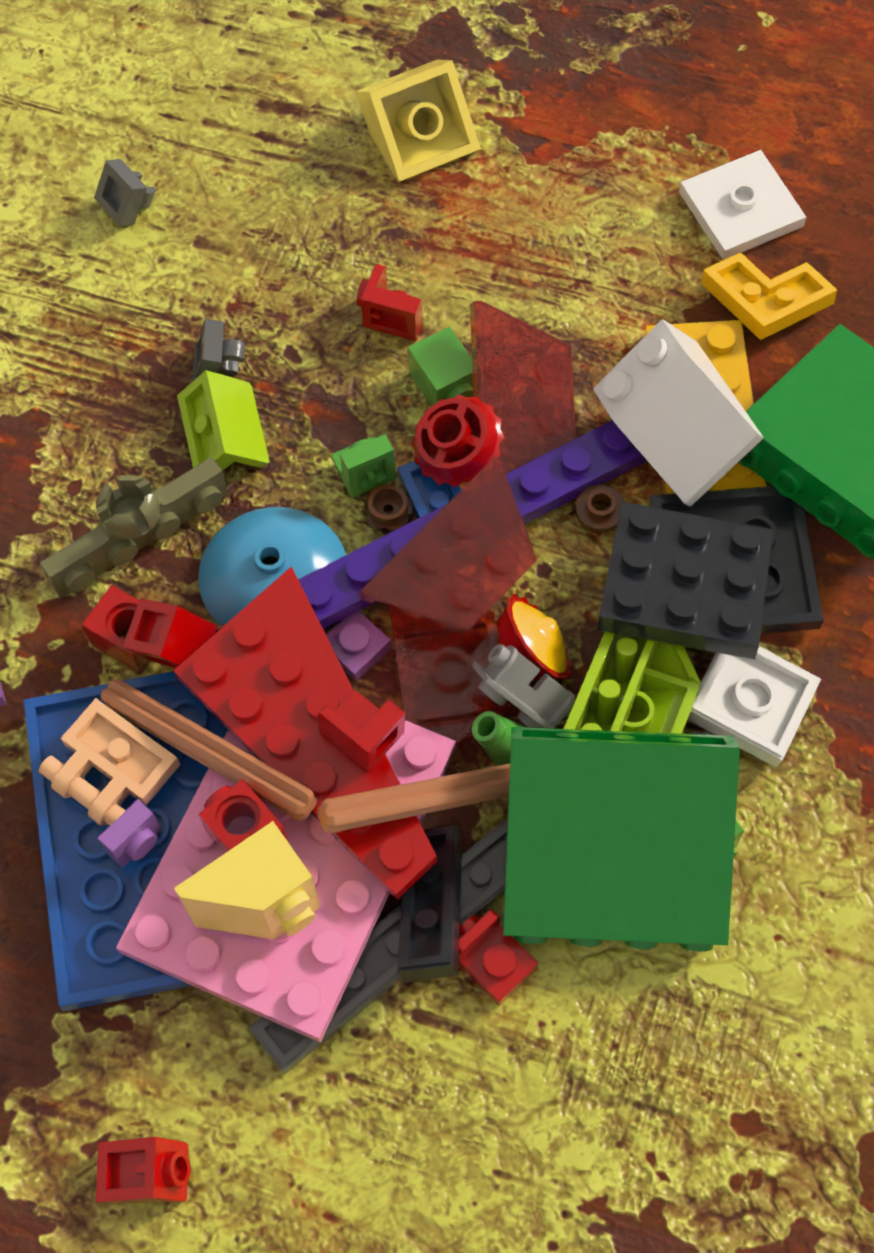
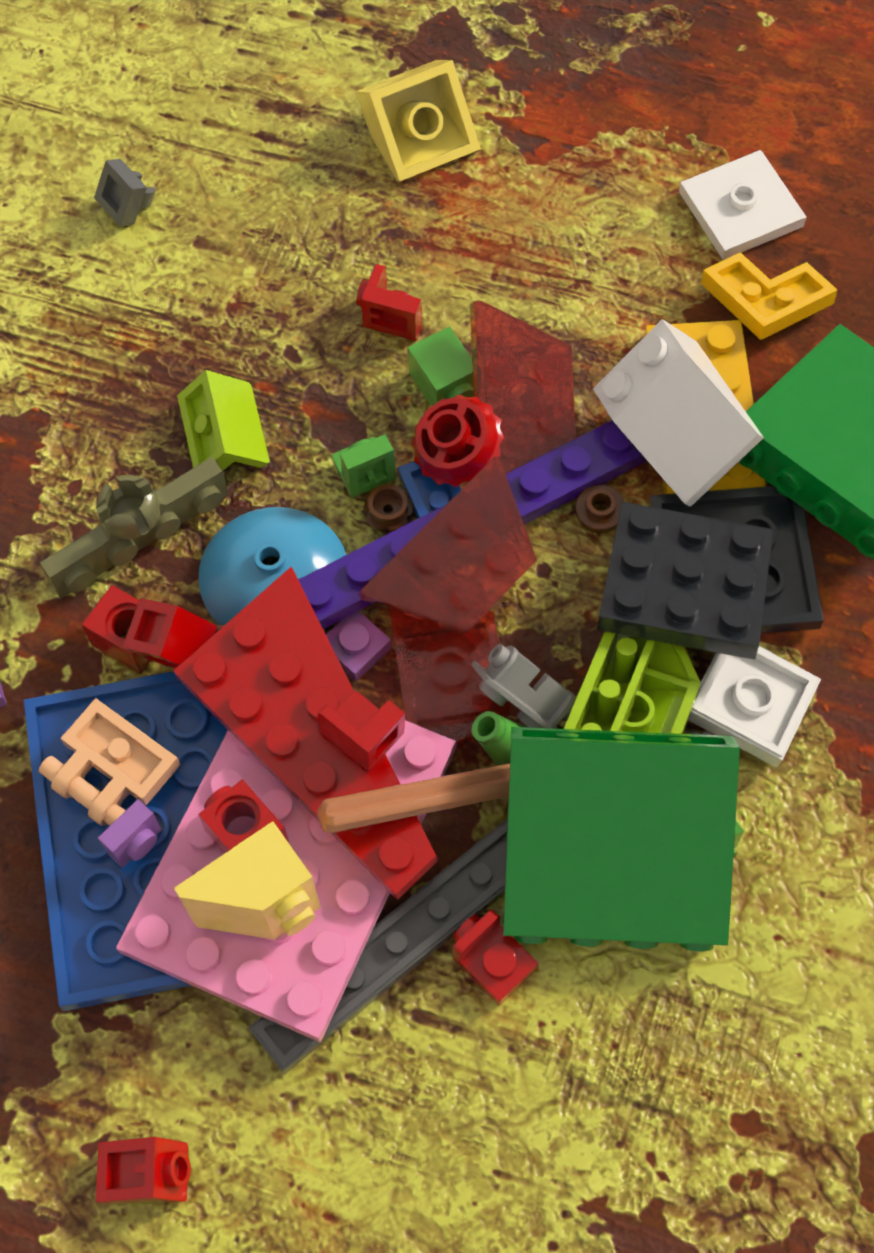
(209, 749): nougat axle -> none
(214, 353): dark grey tile -> none
(433, 913): black tile -> none
(534, 637): piece -> none

